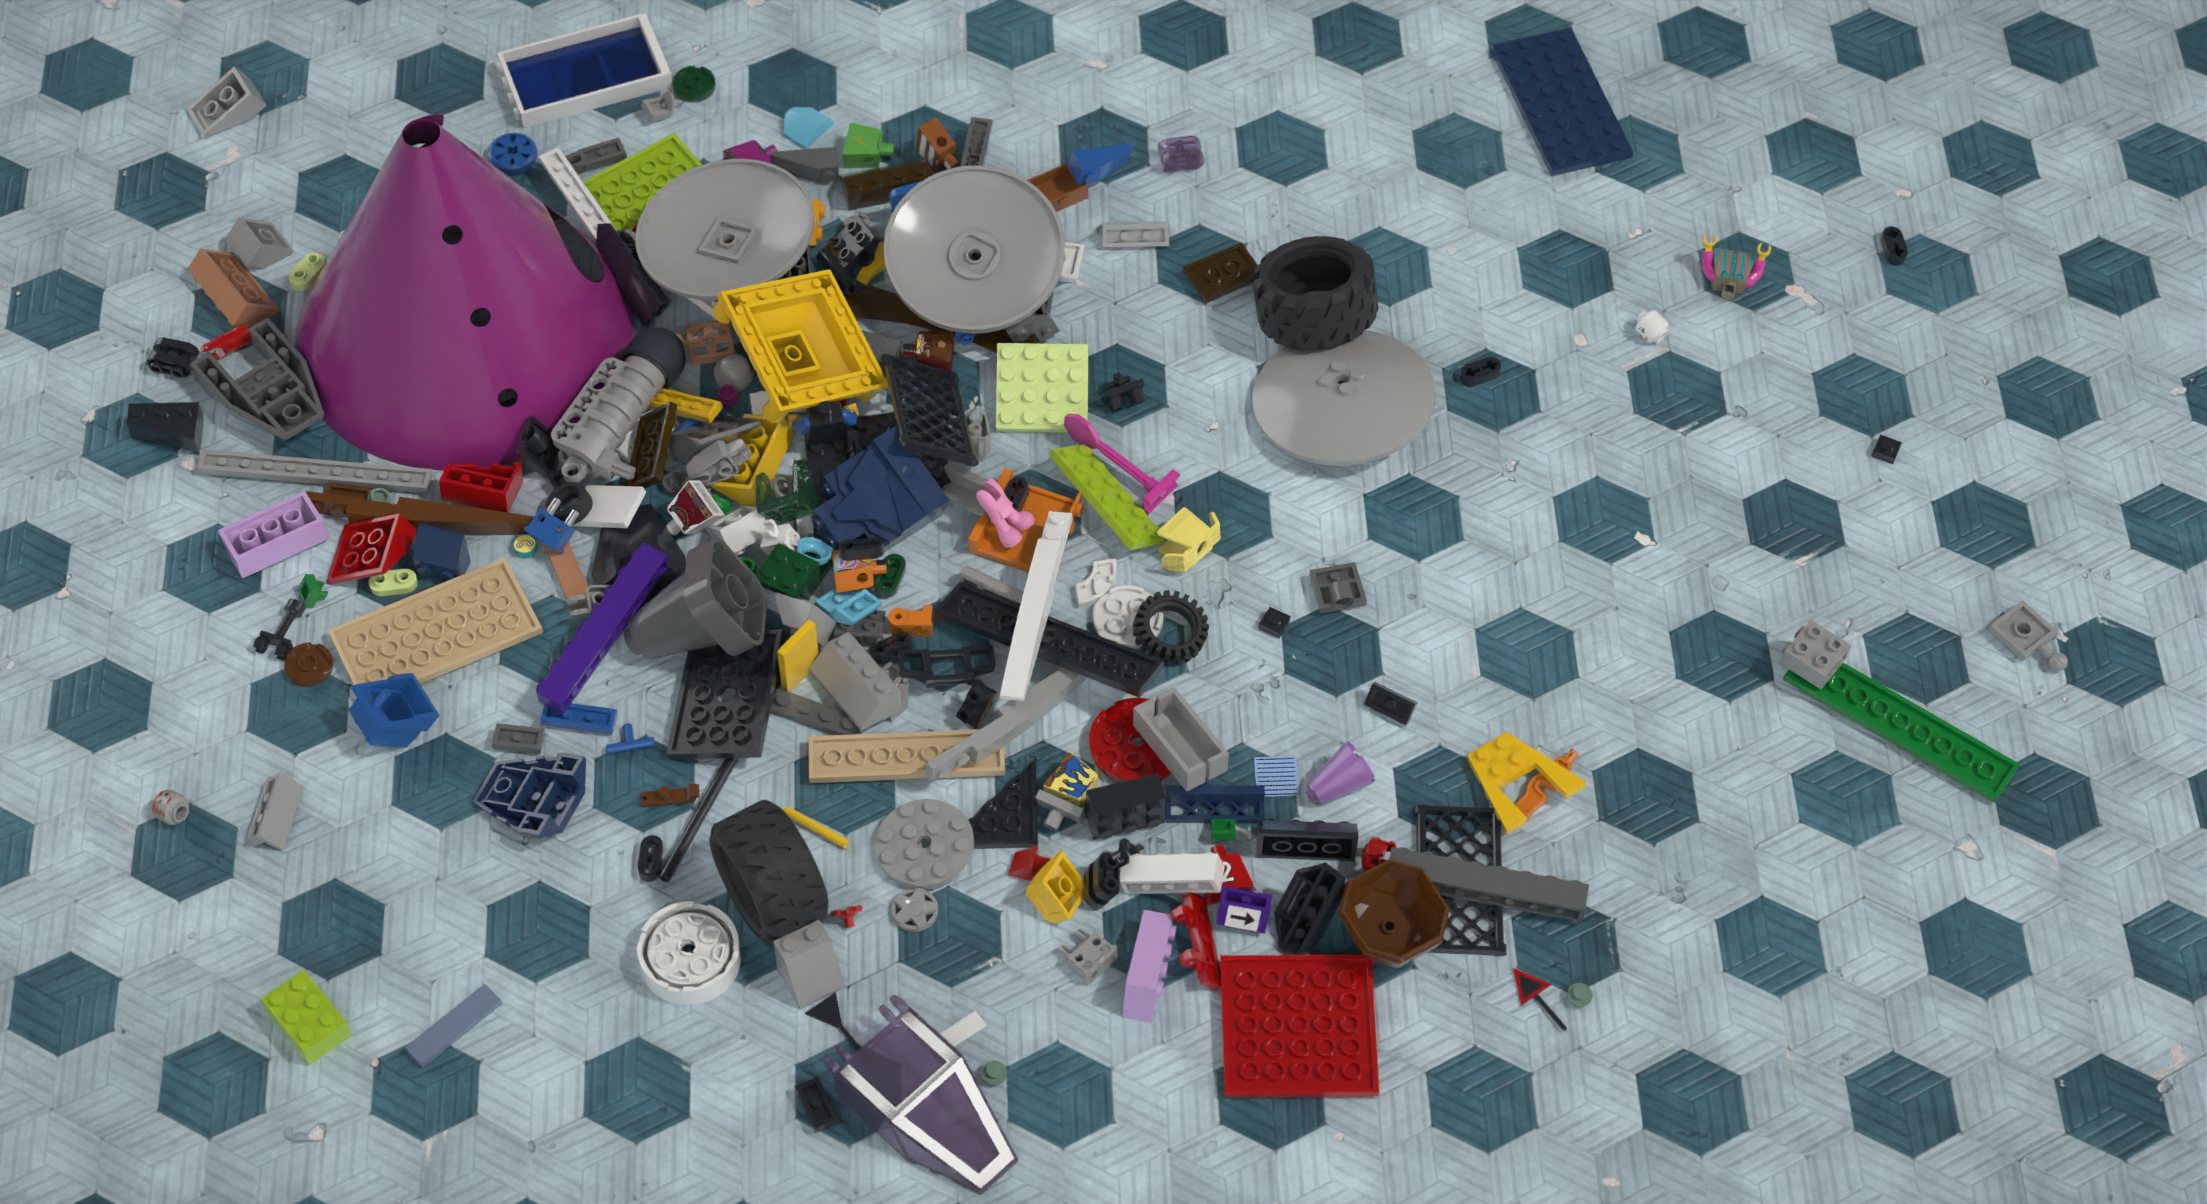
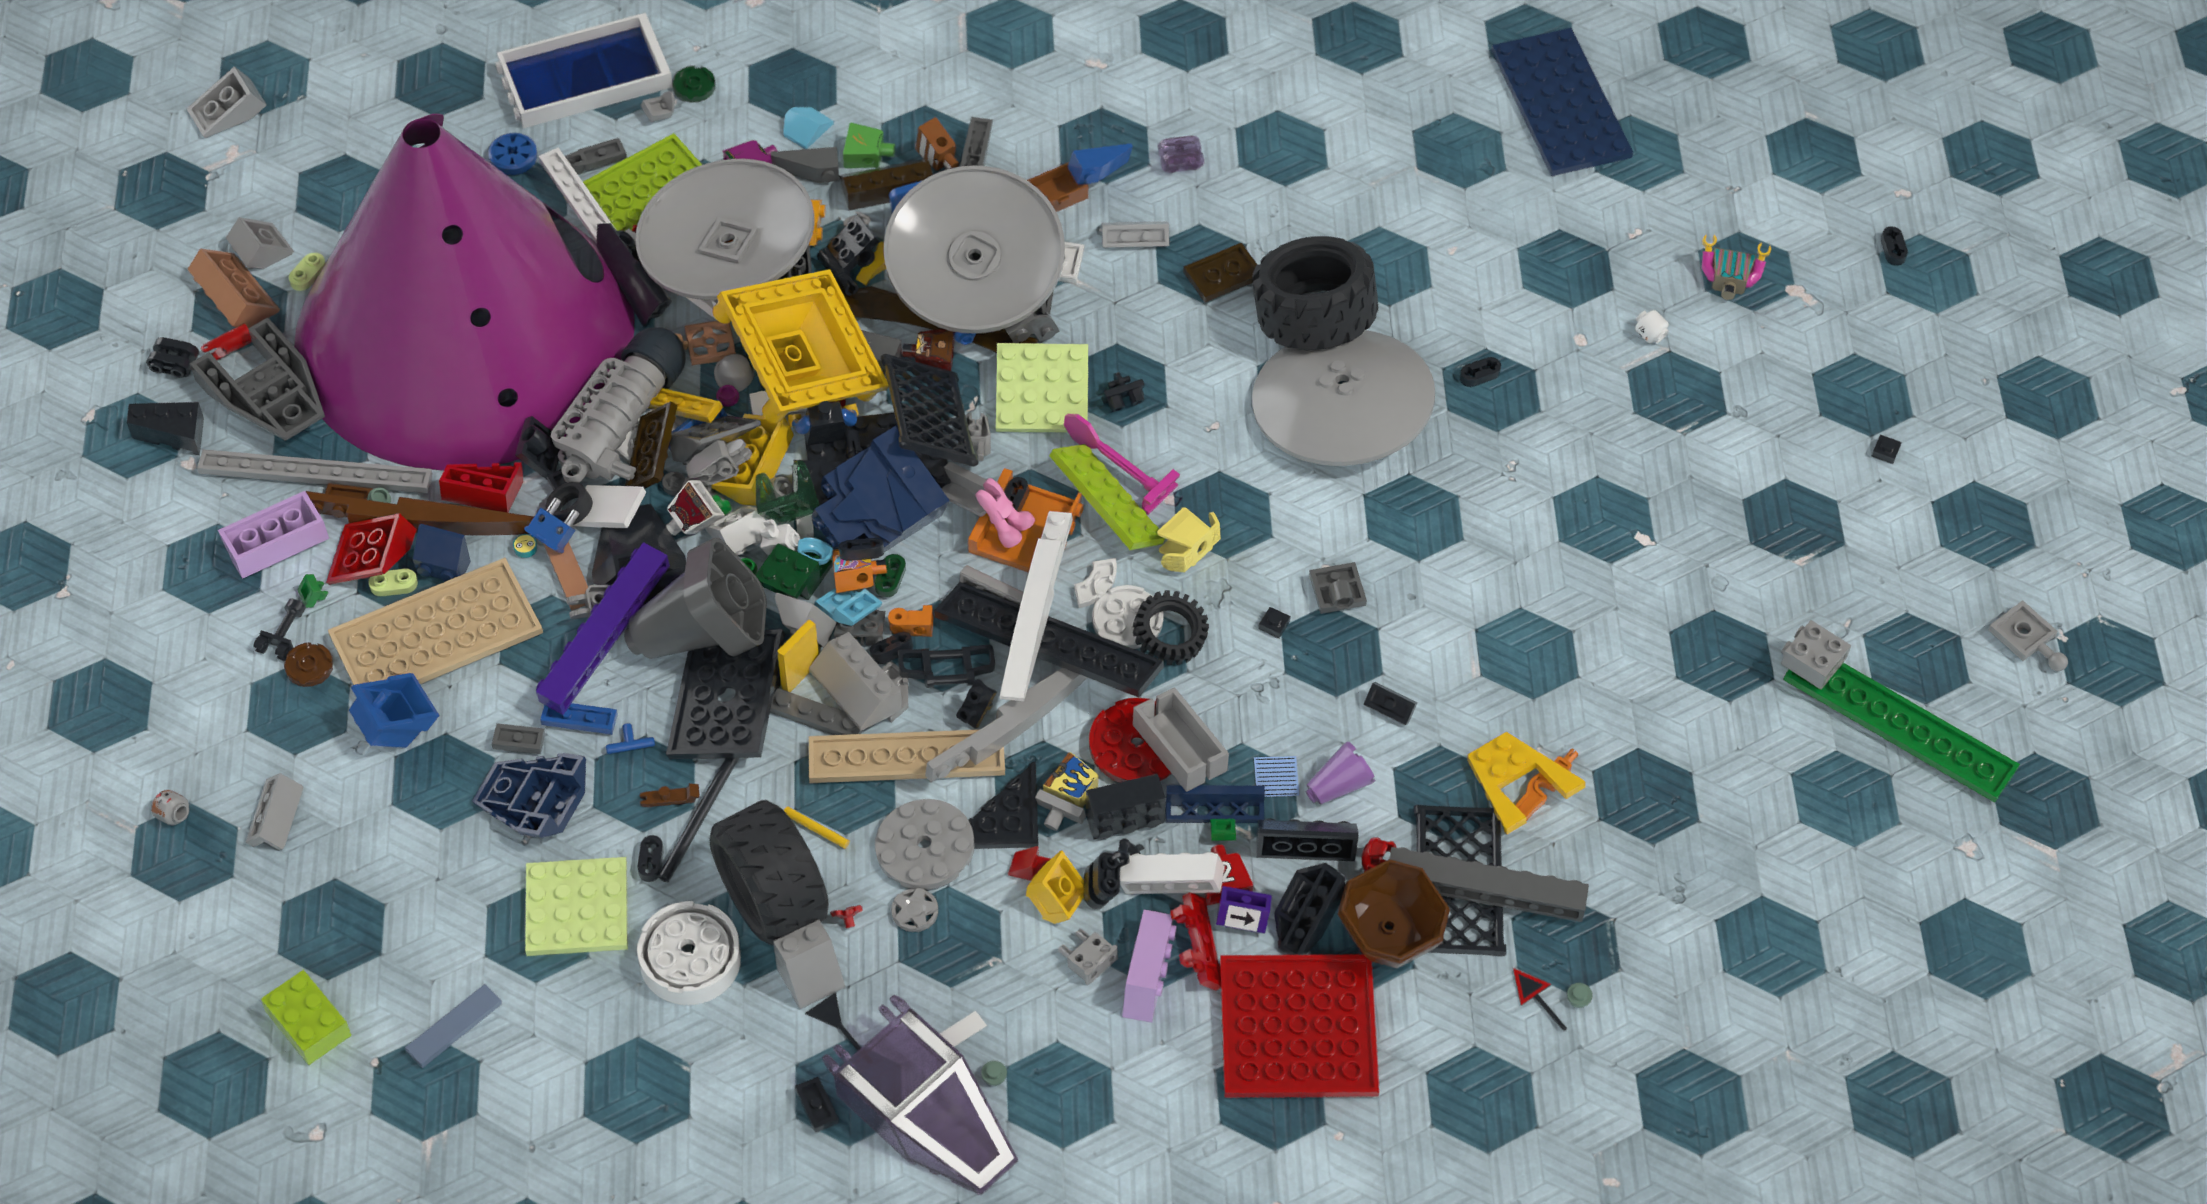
(576, 906): none -> yellowish green plate

